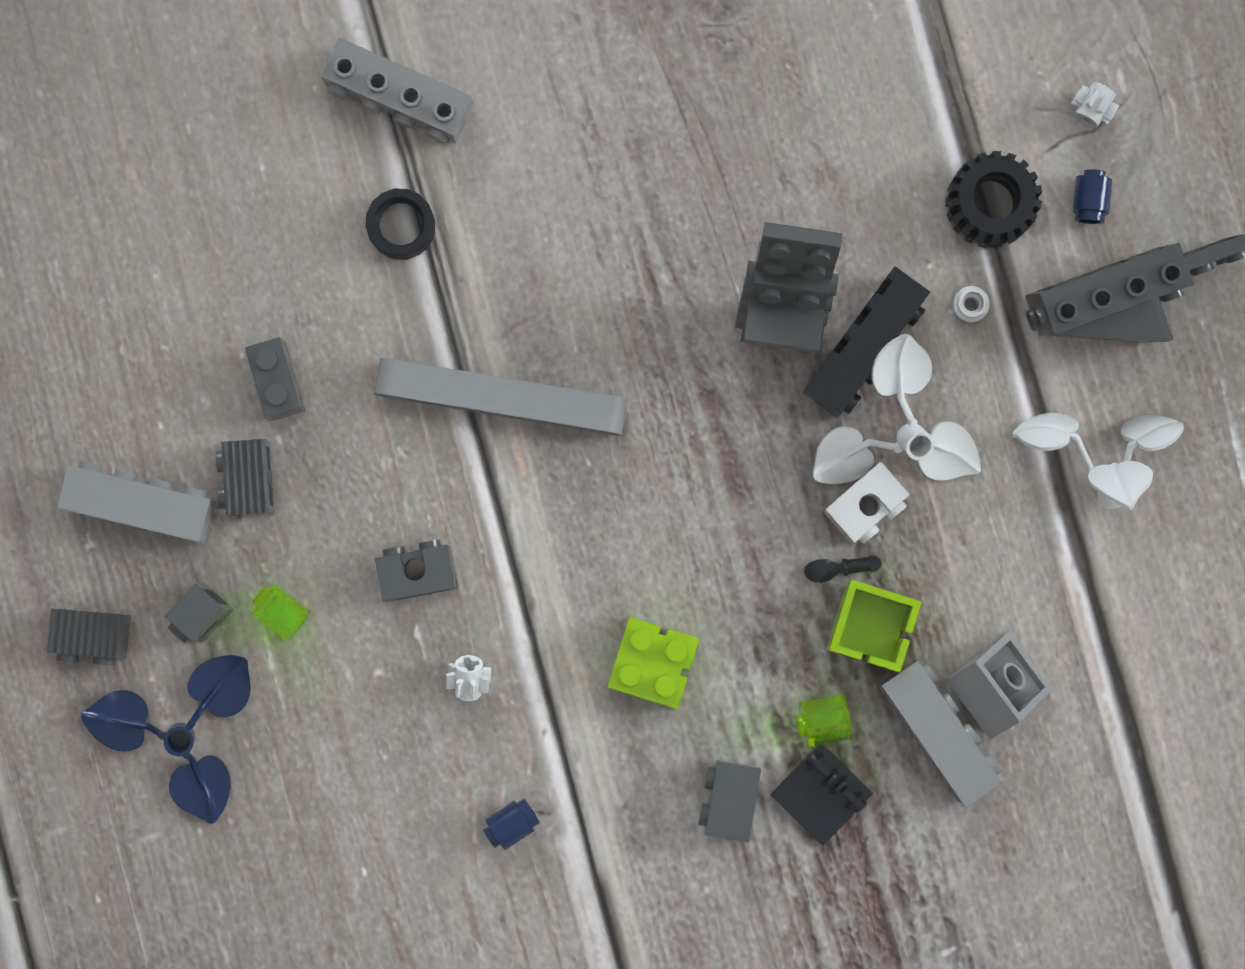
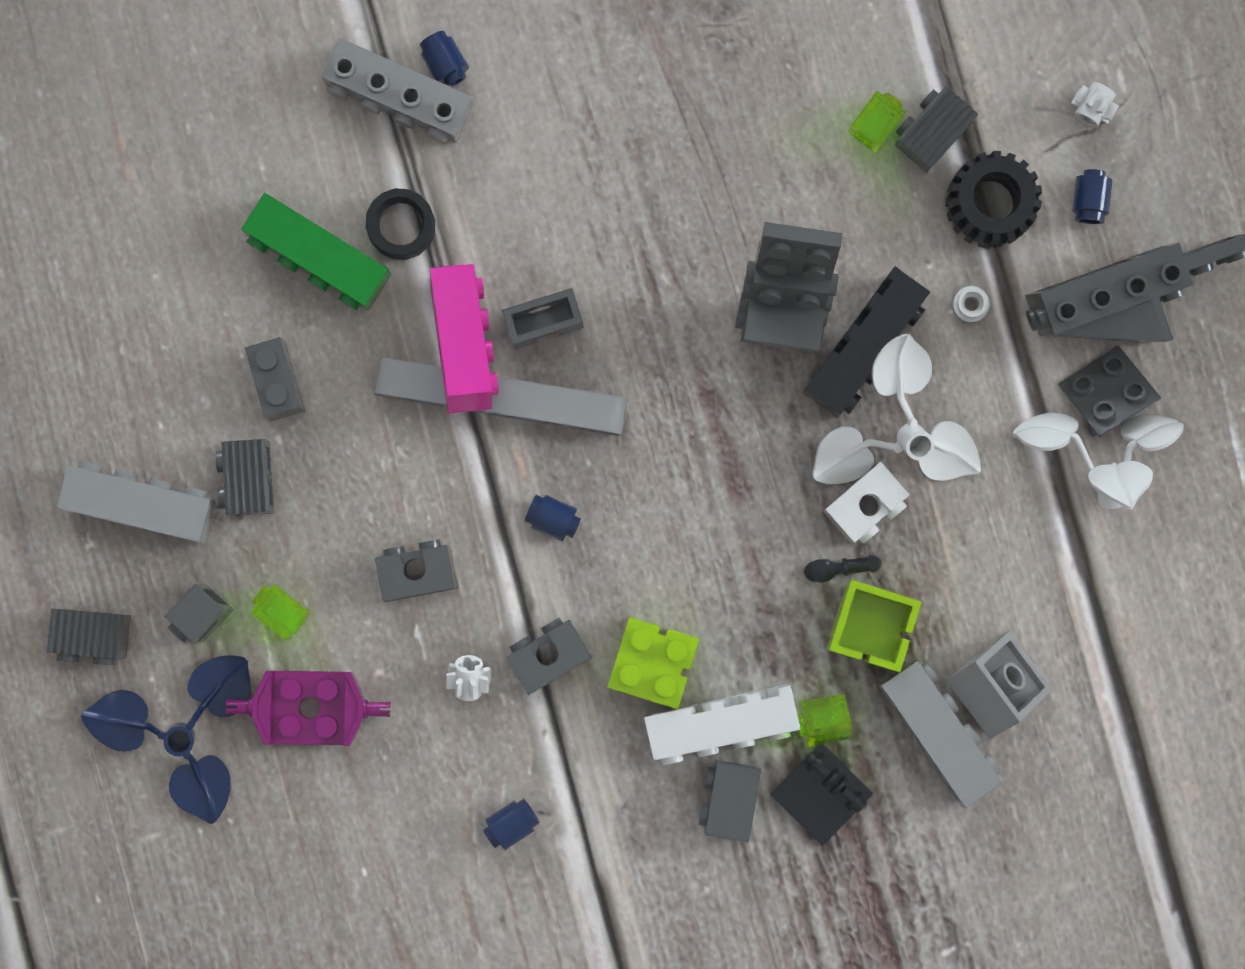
(278, 713): none -> magenta plate
(315, 251): none -> green brick
(444, 58): none -> dark blue brick
(461, 338): none -> dark pink brick
(527, 327): none -> dark grey brick
(531, 671): none -> dark grey brick
(552, 517): none -> dark blue brick
(722, 723): none -> white wedge
(877, 120): none -> clear neon green brick
(935, 129): none -> dark grey brick
(1109, 391): none -> dark grey hinge

